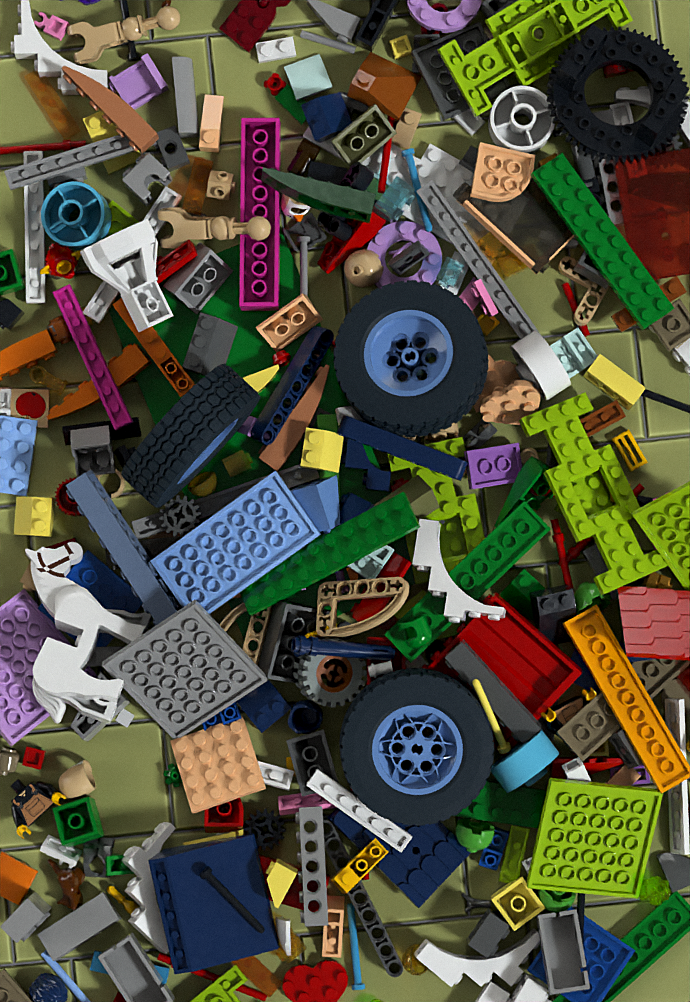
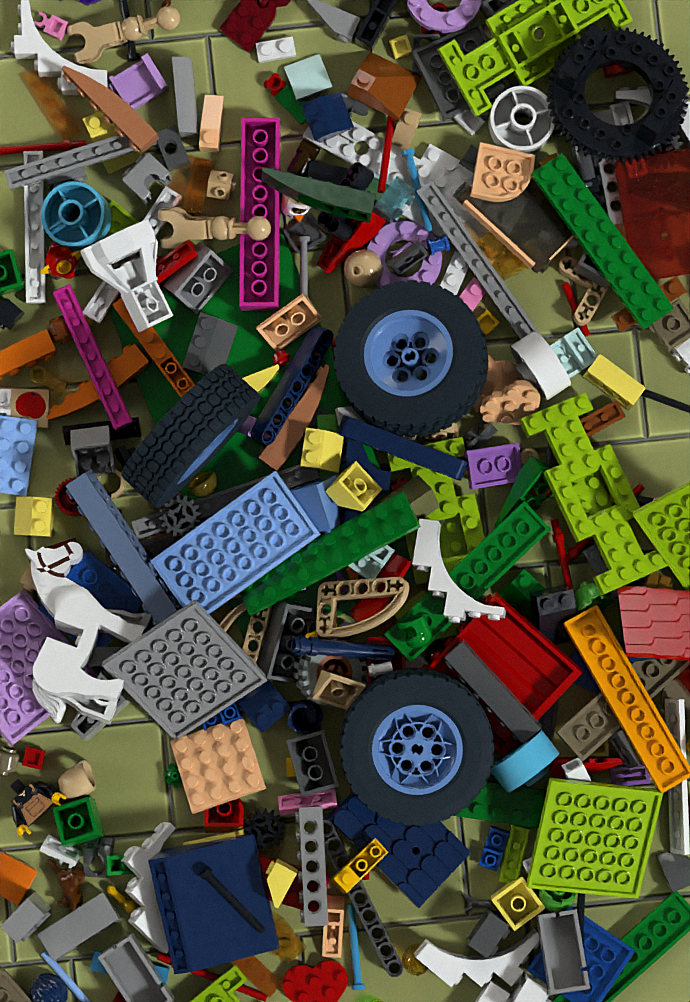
(125, 718): white sticker -> none
(237, 463): clear yellow brick -> none
(276, 776): white plate -> none
(283, 932): white brick -> none
(328, 42): light grey bar -> none
(336, 689): none -> tan slope
(353, 488): none -> light yellow slope
(358, 811): white plate -> none
(363, 136): olive slope -> none
(438, 244): none -> blue bush
(455, 267): clear light blue brick -> none
(474, 835): bright green cylinder -> none
(487, 305): bright pink plate -> none
(503, 746): light yellow bar -> none
(562, 713): torso -> none
(621, 436): yellow tile -> none
(624, 777): light nougat tile -> none
(655, 890): clear neon green brick -> none

